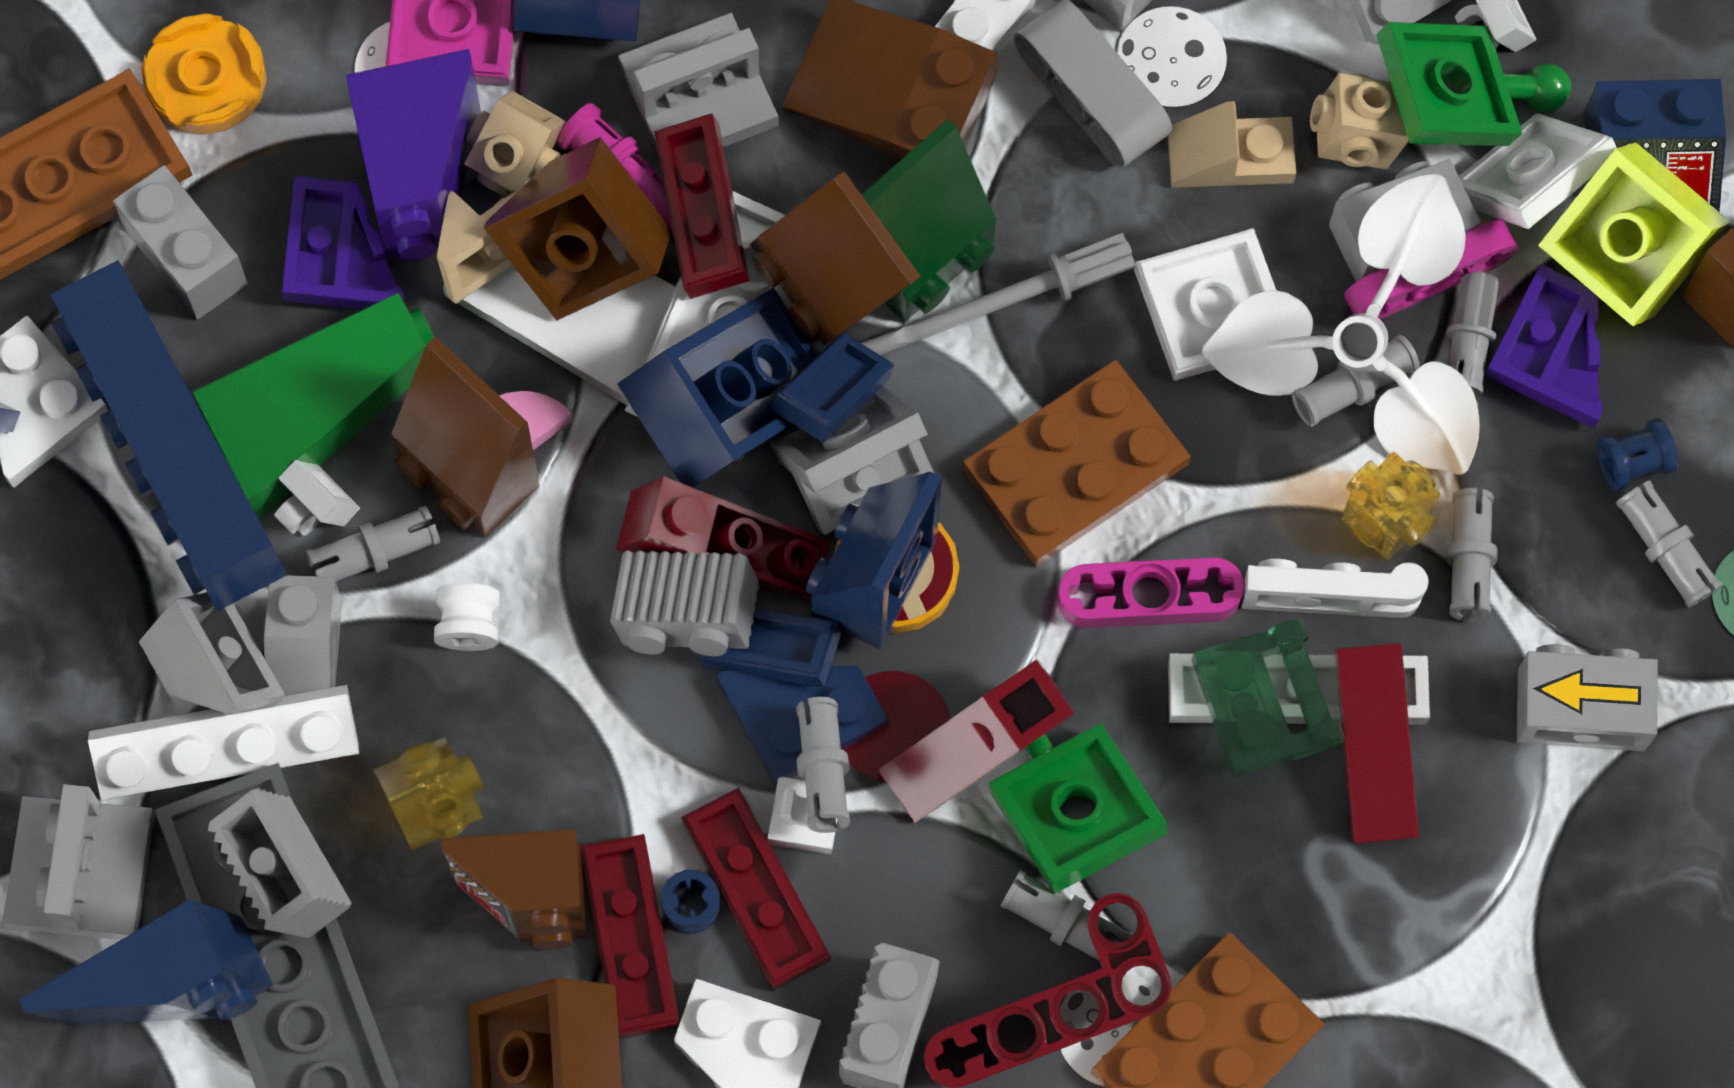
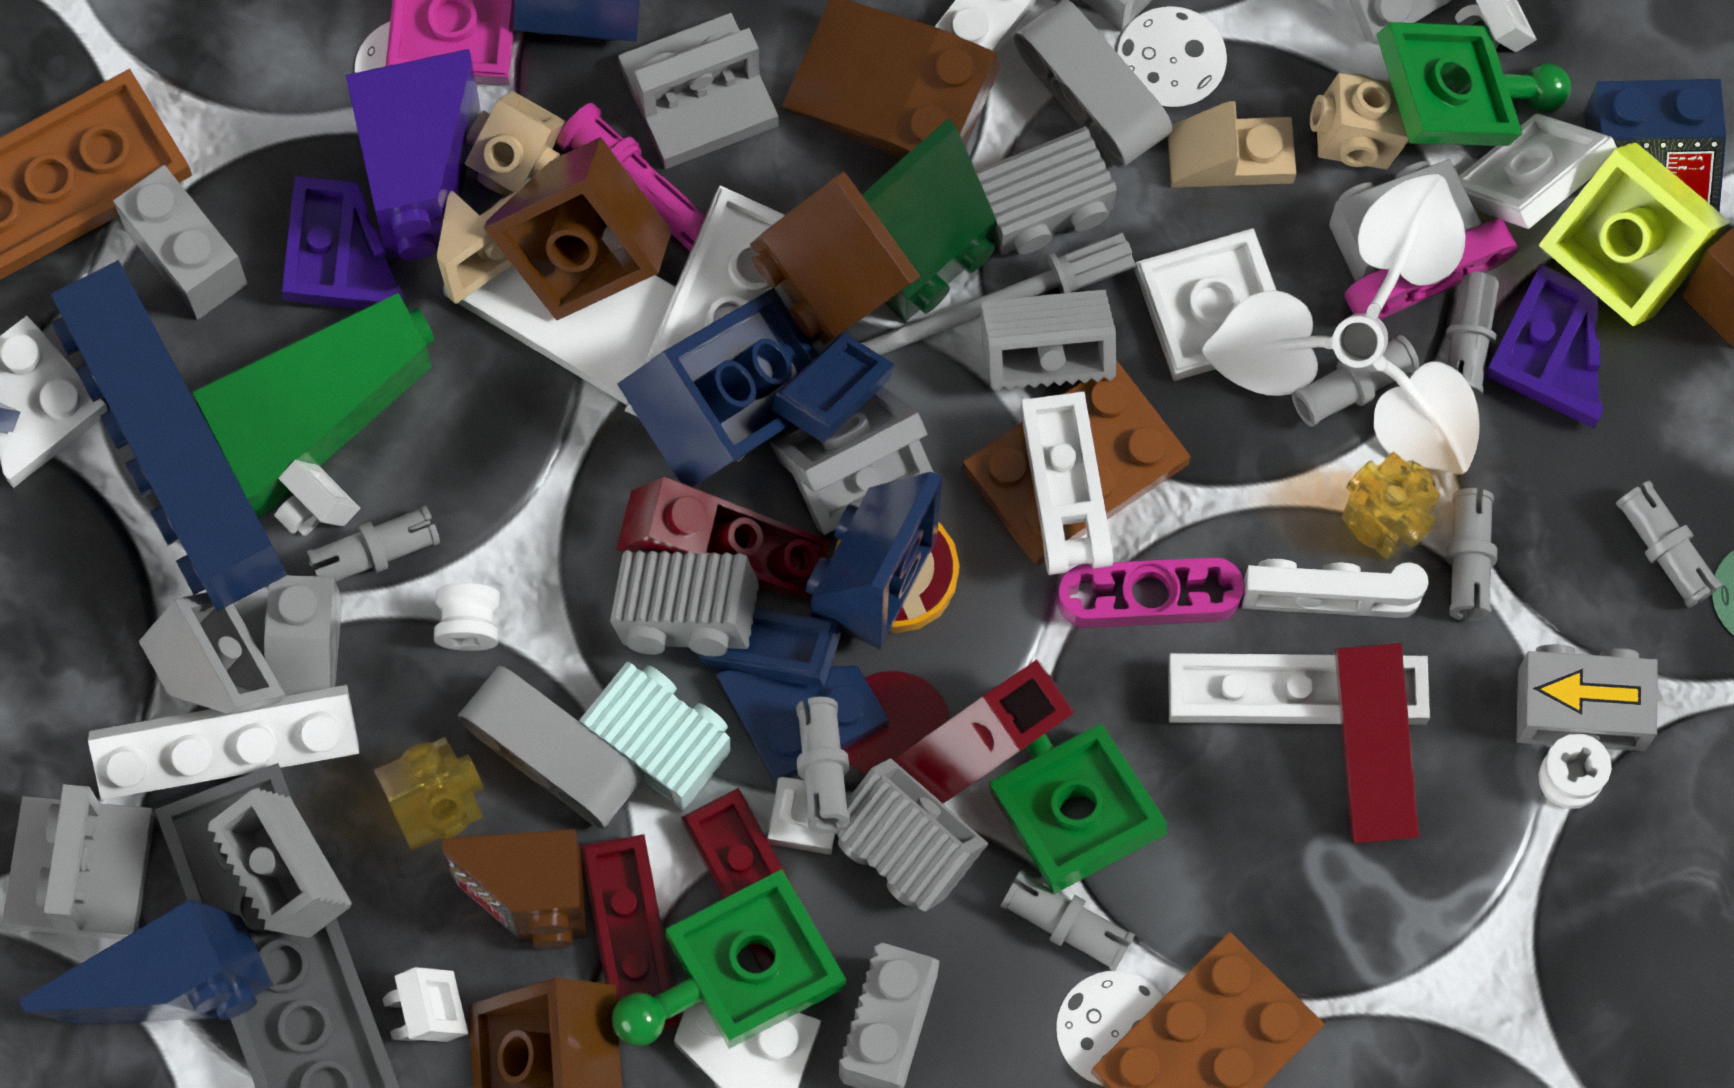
(204, 74): light orange tile -> none
(428, 1005): none -> white tile
(463, 442): reddish brown slope -> none
(542, 413): bright pink tile -> none
(551, 747): none -> light grey beam
(659, 733): none -> light aqua brick
(701, 206): dark red tile -> none
(710, 899): dark blue bush -> none
(736, 999): none -> green plate
(907, 837): none -> light grey brick
(1044, 1006): dark red beam -> none
(1048, 191): none -> light grey brick
(1048, 339): none -> light grey brick
(1066, 480): none -> white plate
(1247, 706): clear green plate -> none
(1566, 783): none -> white wheel
(1654, 440): dark blue bush -> none

